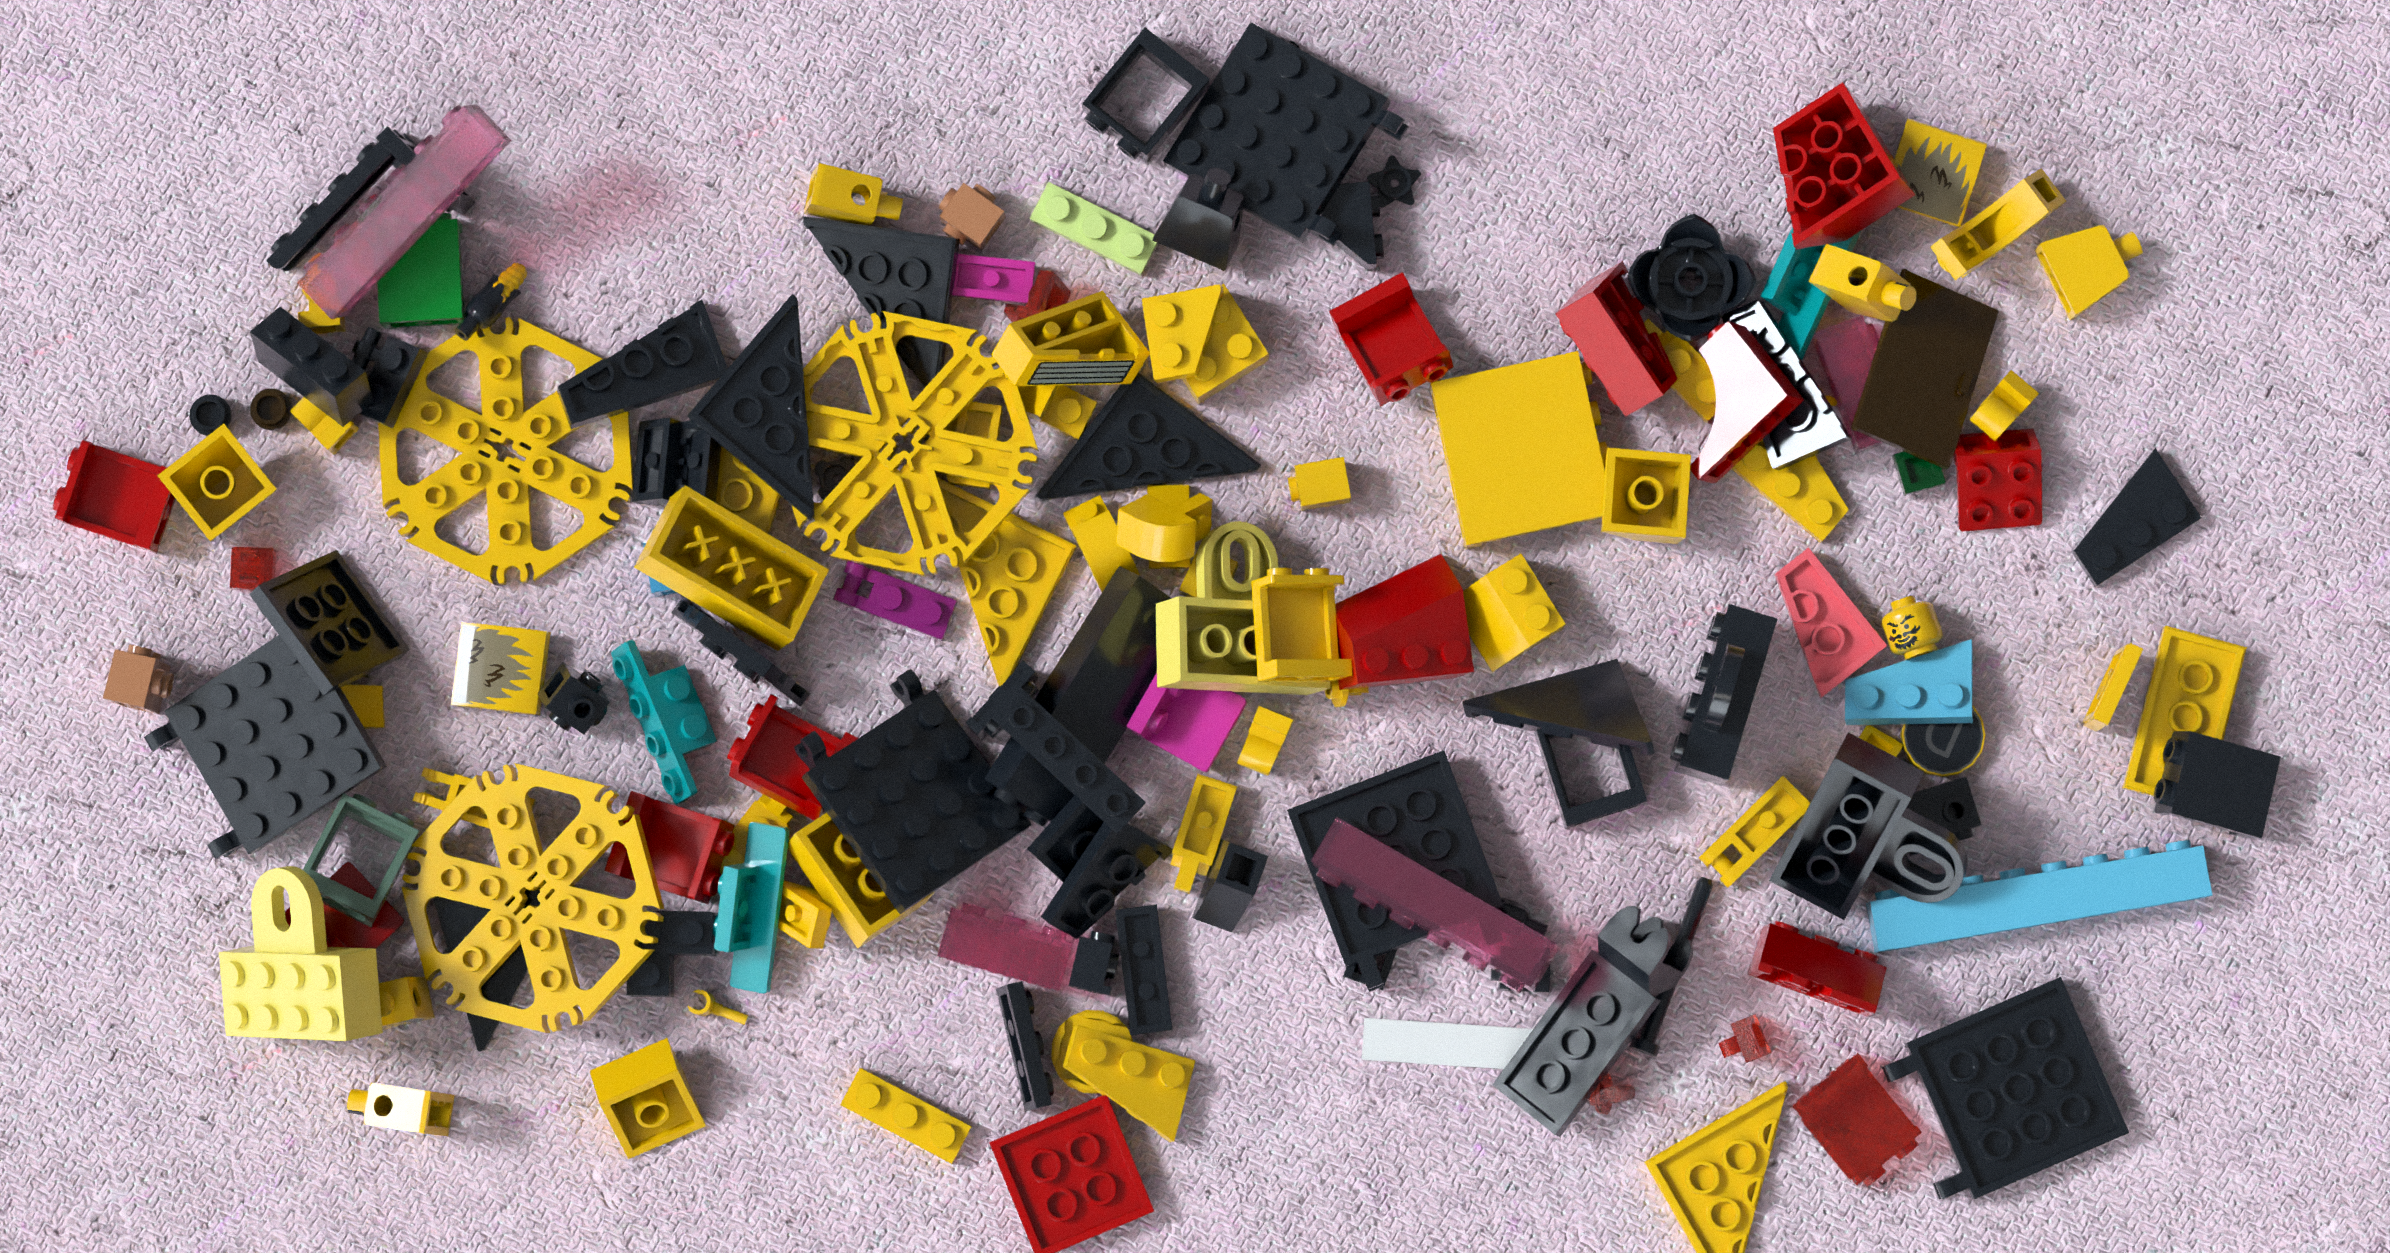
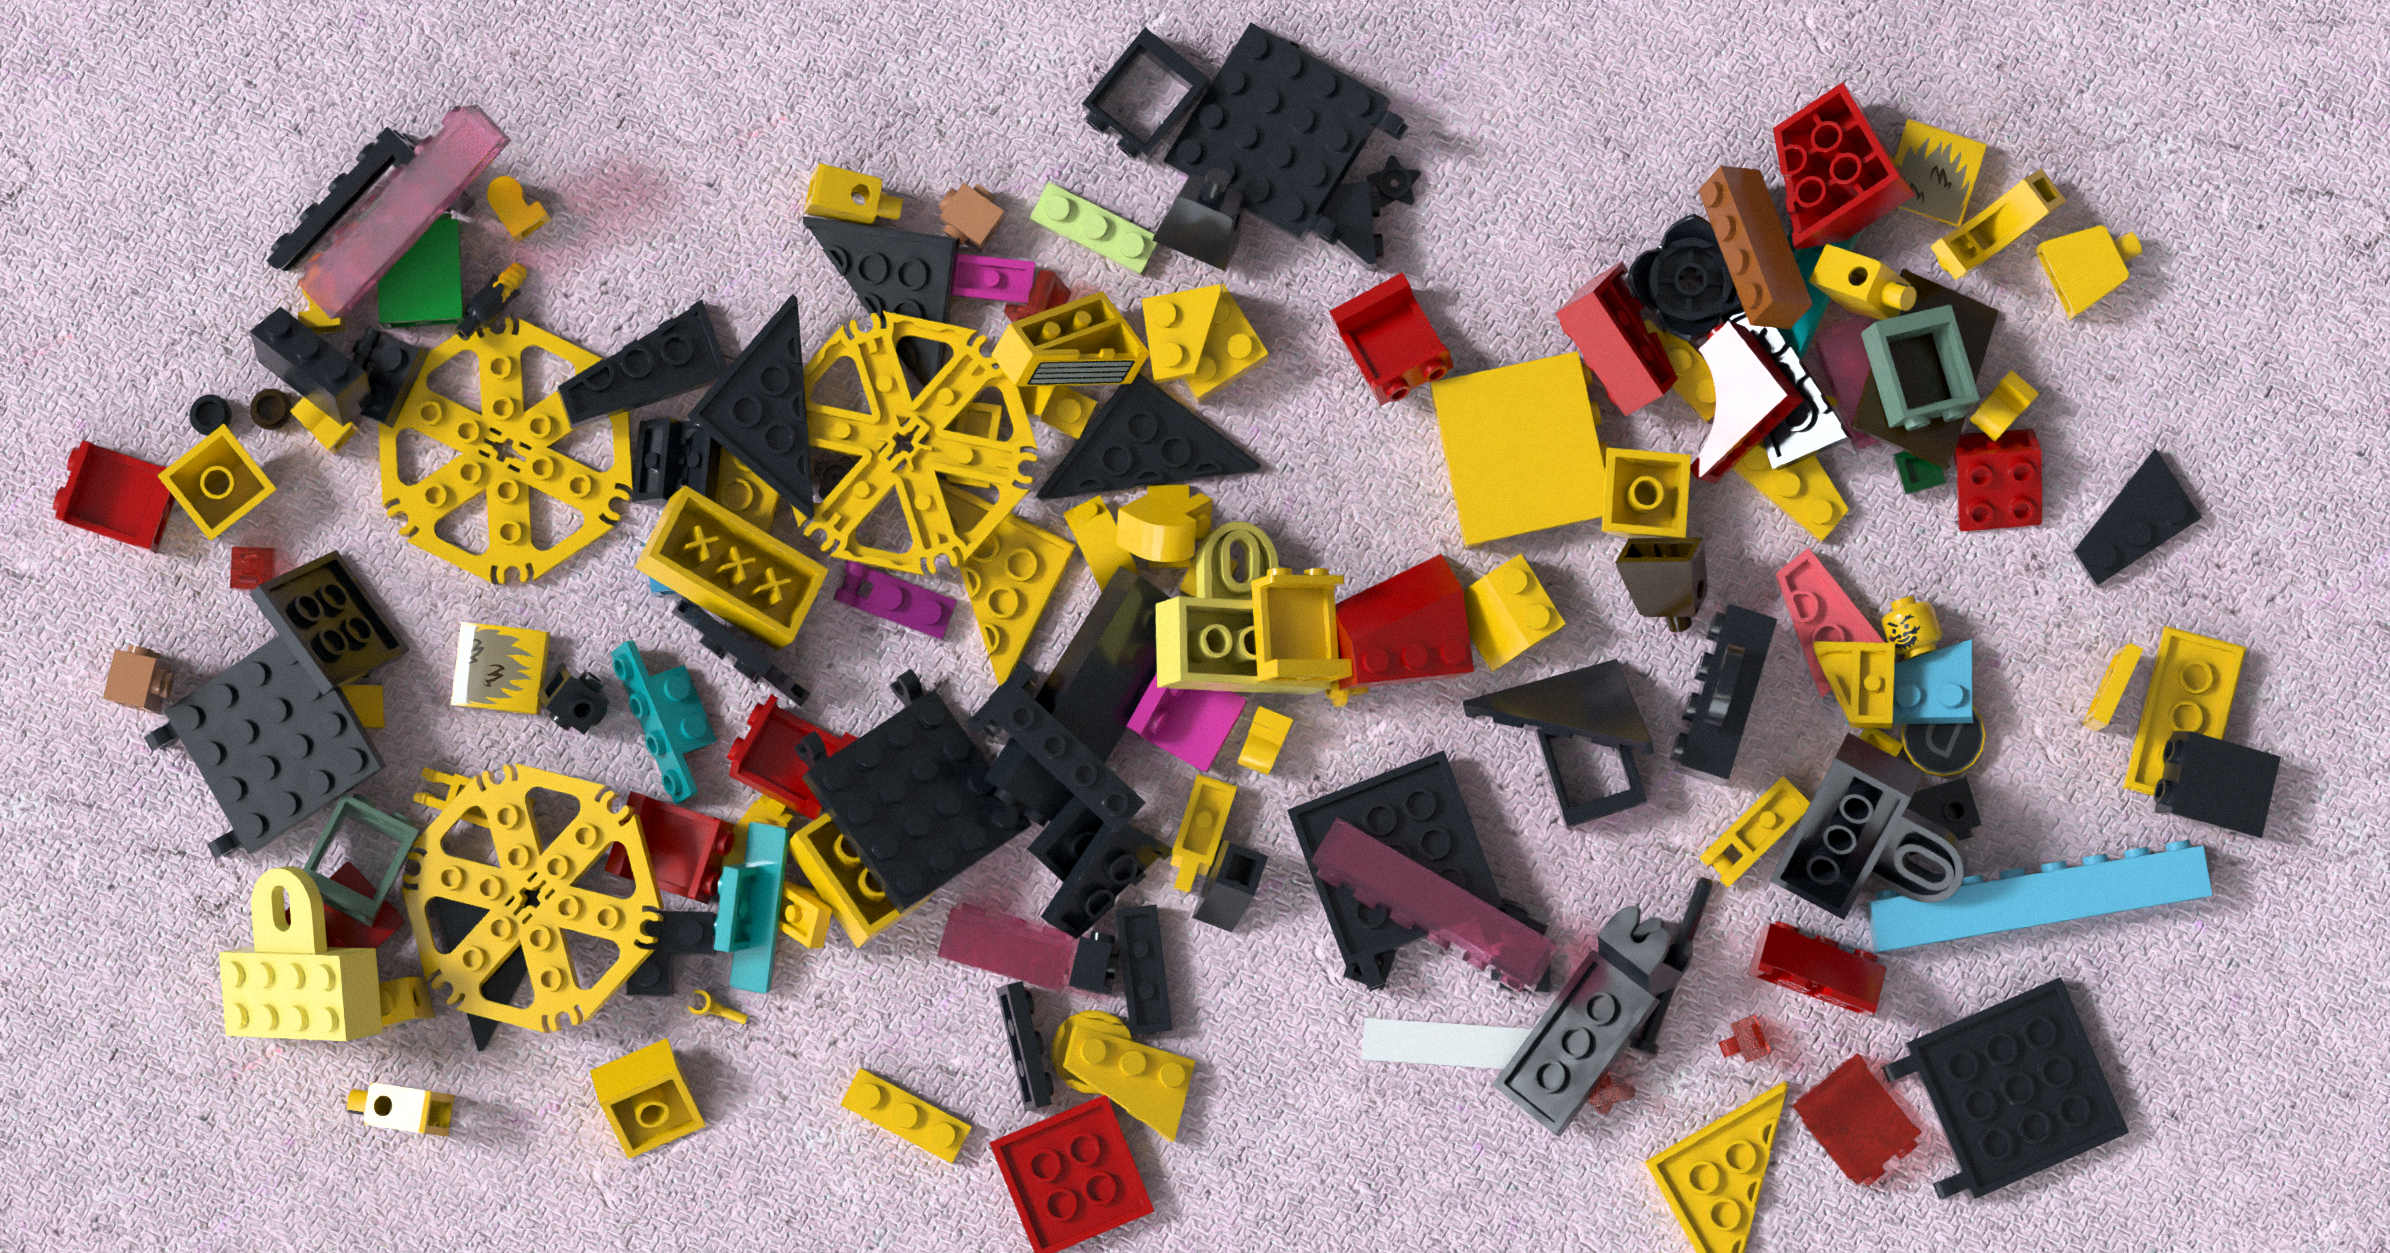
(510, 205): none -> yellow leg
(1320, 484): yellow brick -> none
(1665, 577): none -> dark brown torso
(1755, 247): none -> dark orange brick
(1861, 680): none -> yellow wing
(1952, 355): none -> sand green window

